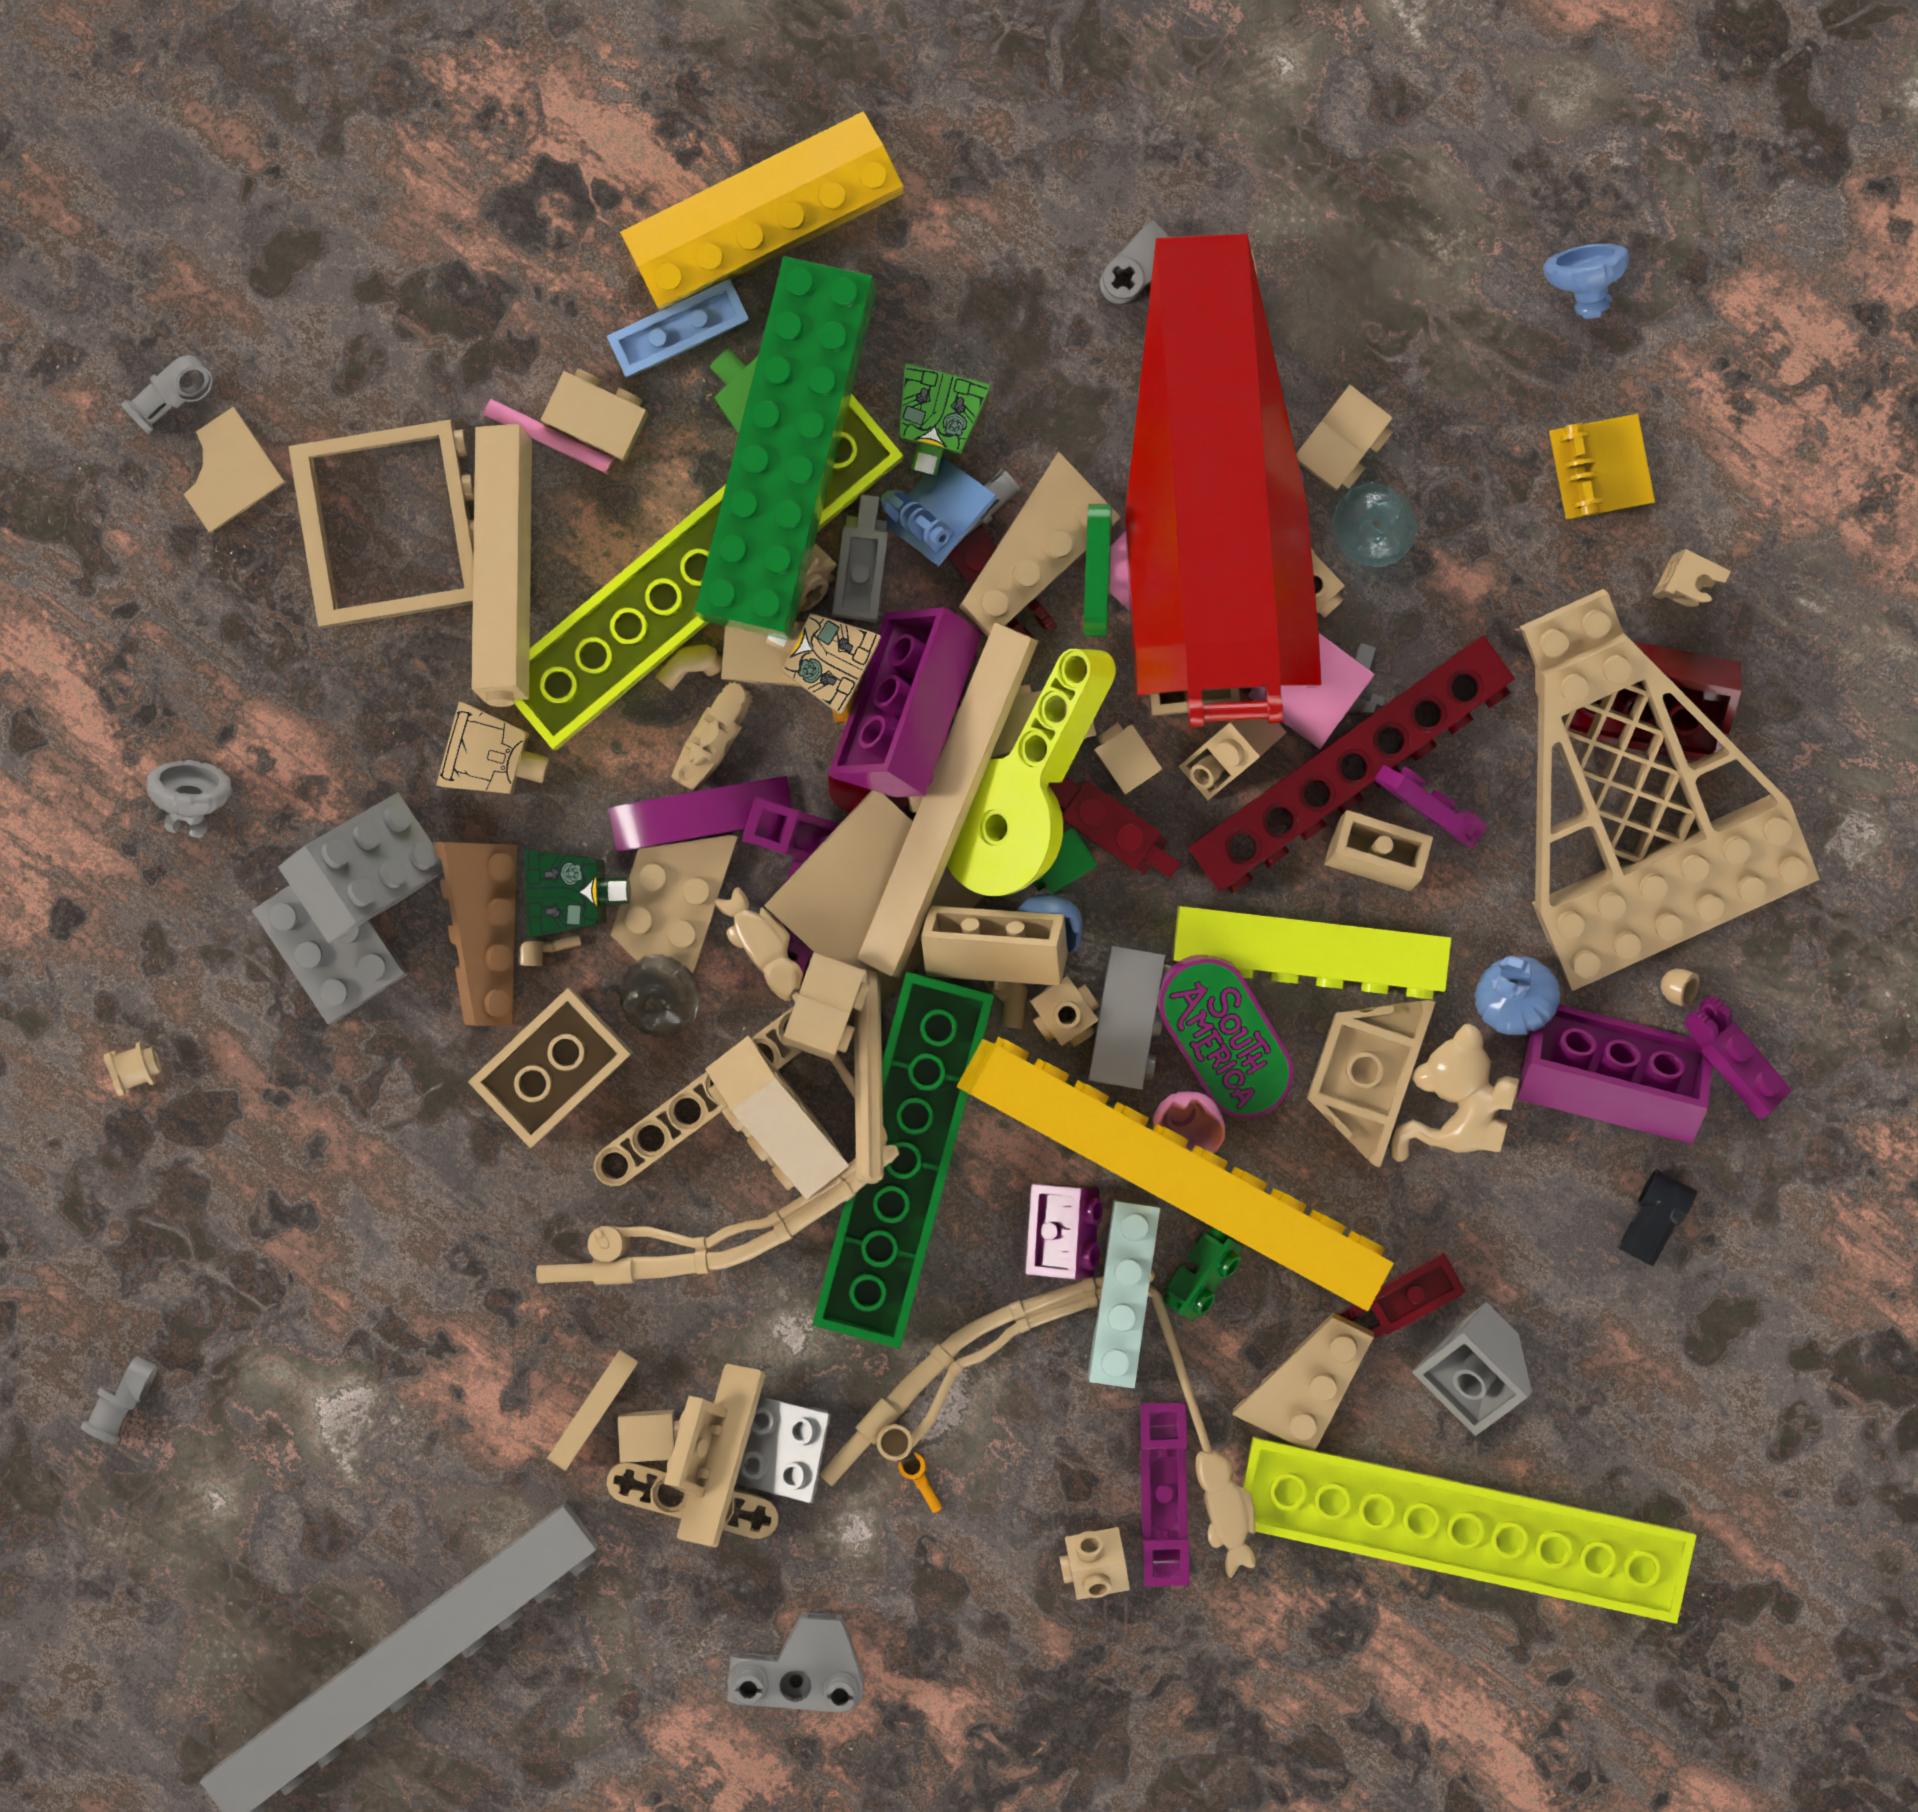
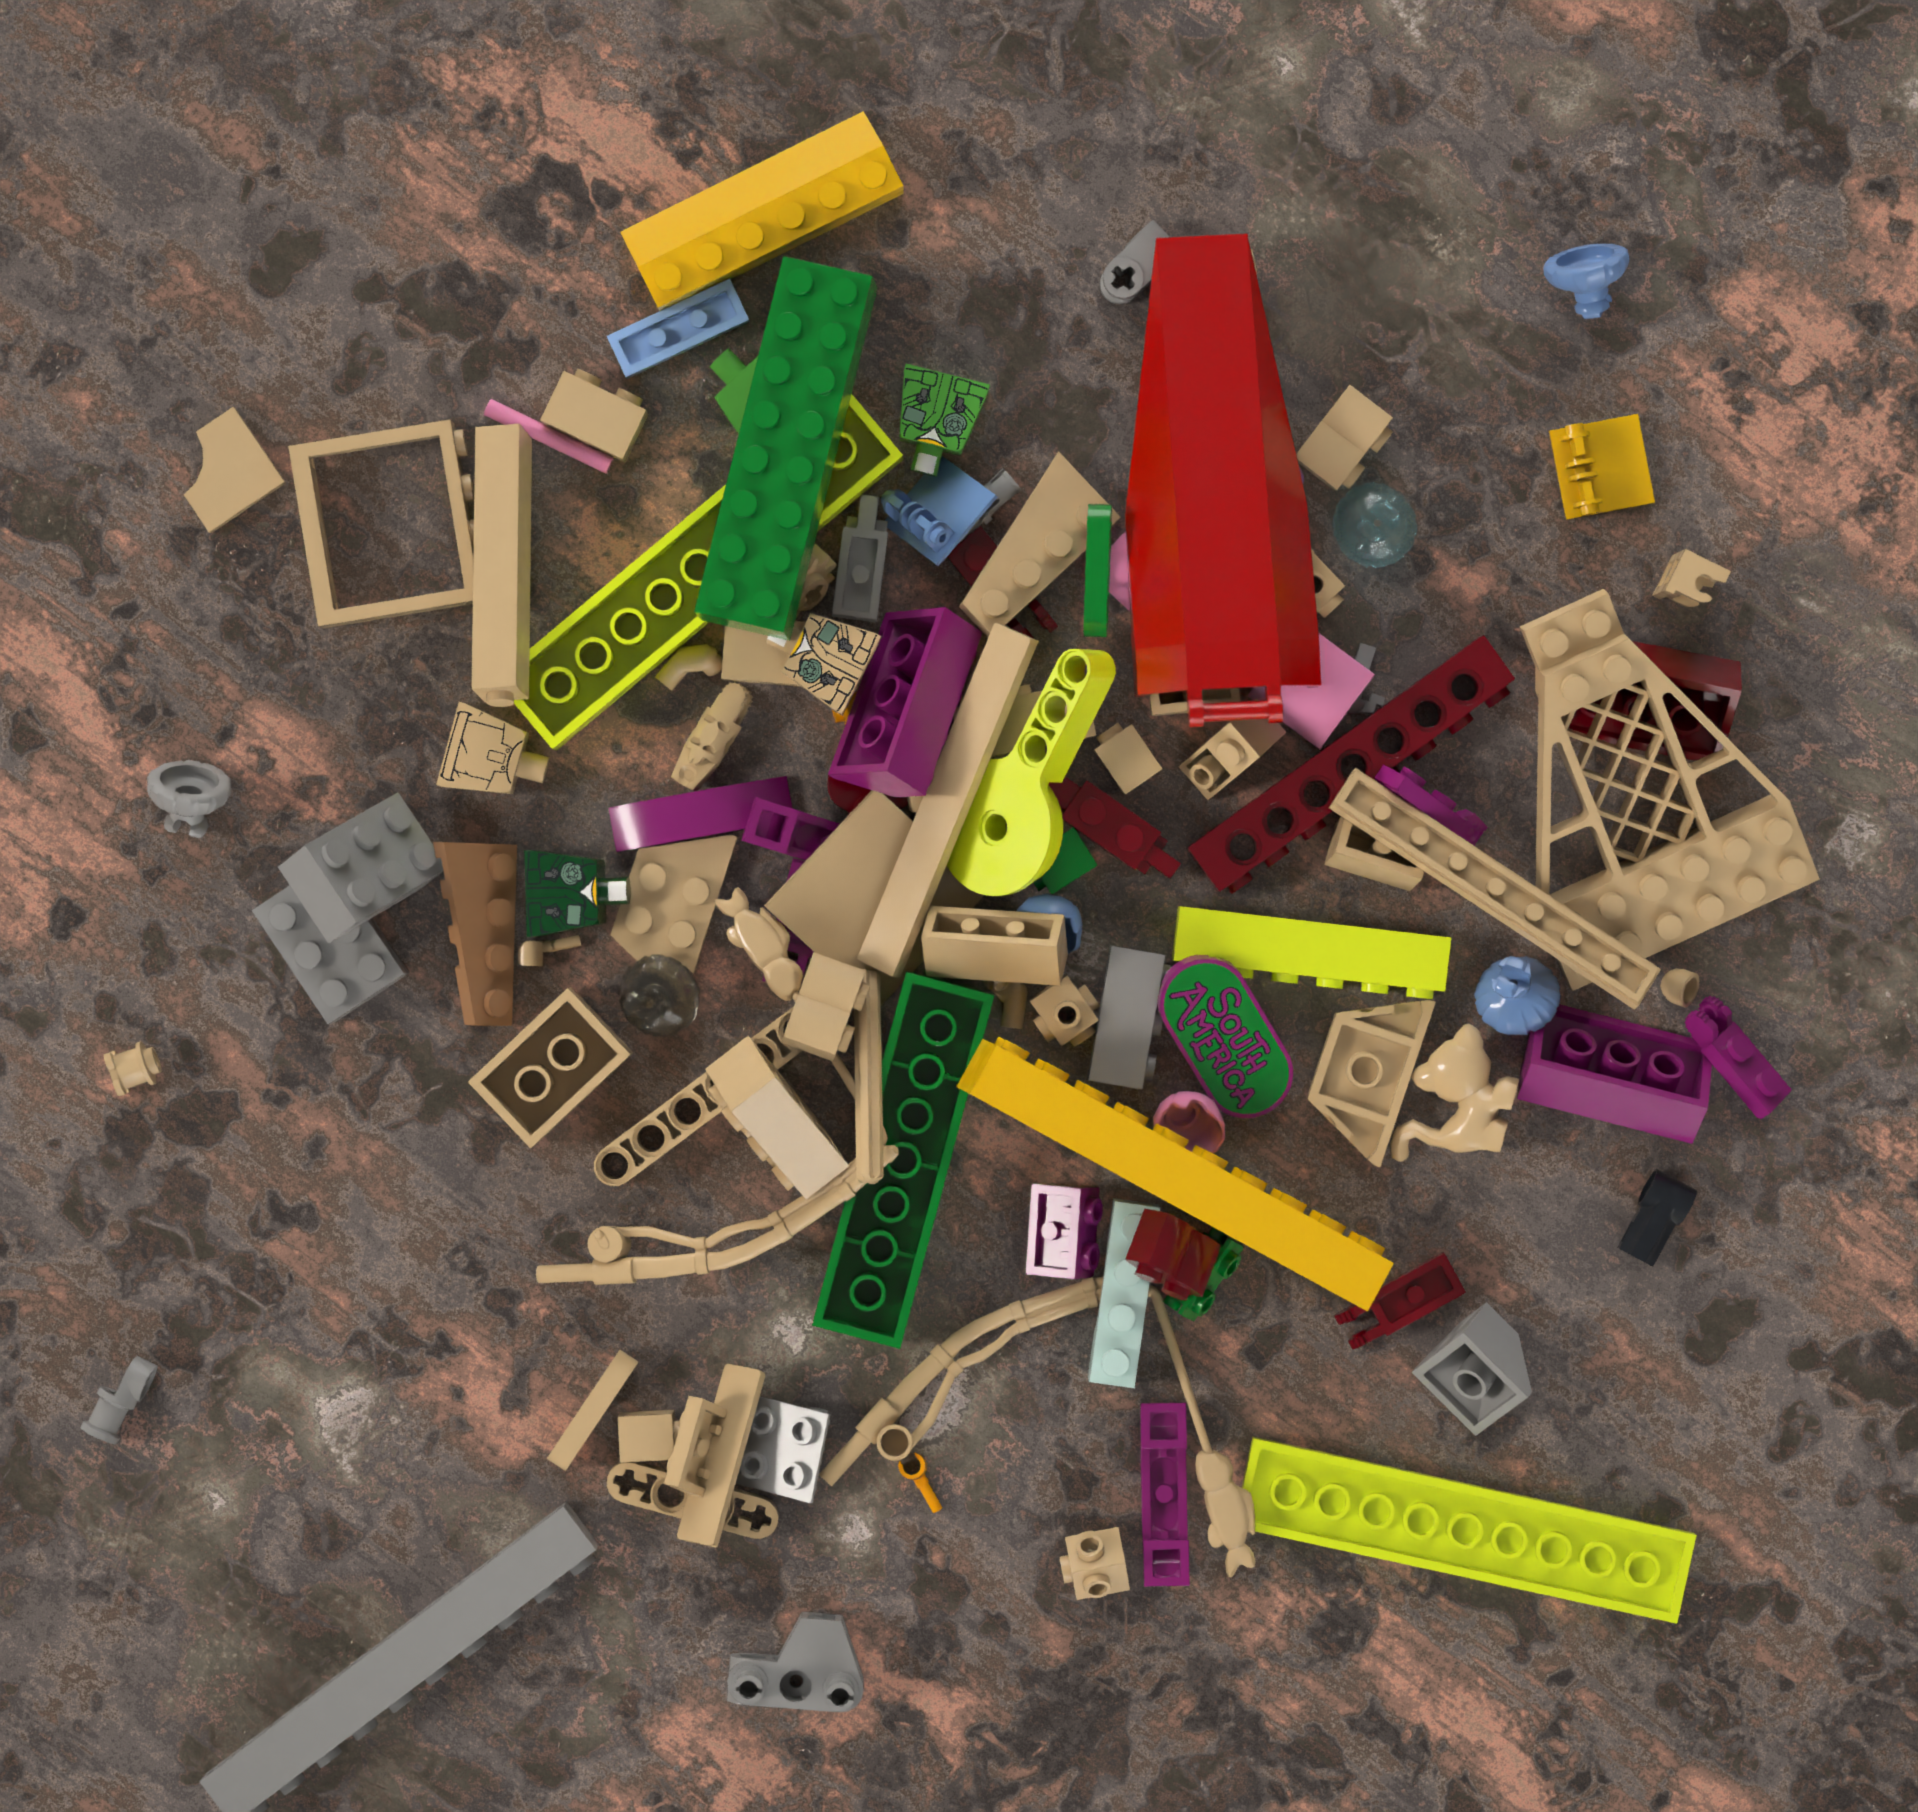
(166, 393): light grey connector -> none
(1172, 1254): none -> dark red brick
(1308, 1387): tan wing -> none
(1495, 888): none -> tan tile

